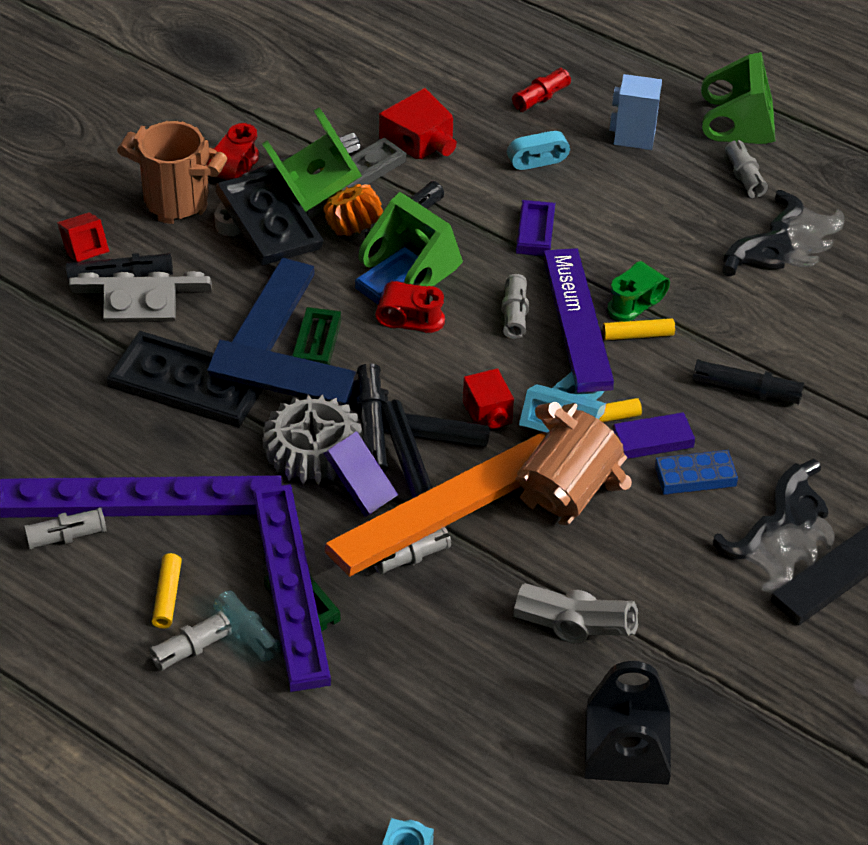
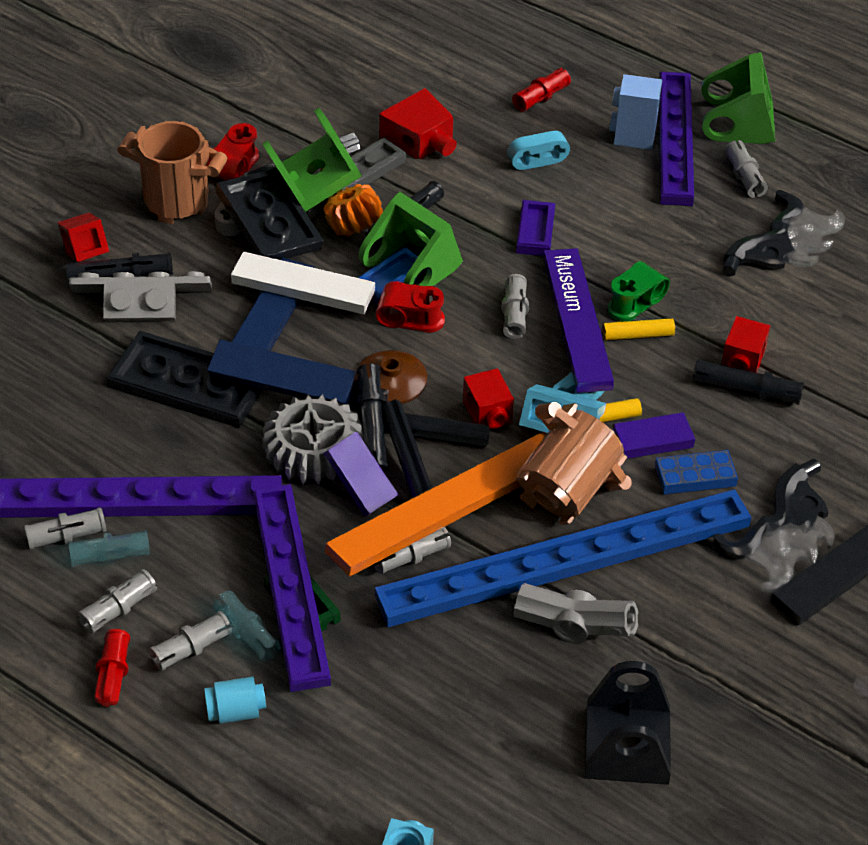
(109, 548): none -> clear light blue pin
(112, 667): none -> red axle
(117, 601): none -> light grey pin
(166, 591): yellow piece -> none
(234, 700): none -> medium azure brick
(303, 282): none -> white tile
(323, 315): dark green tile -> none
(400, 374): none -> reddish brown dish
(560, 557): none -> blue plate
(676, 140): none -> dark purple tile
(746, 344): none -> red brick

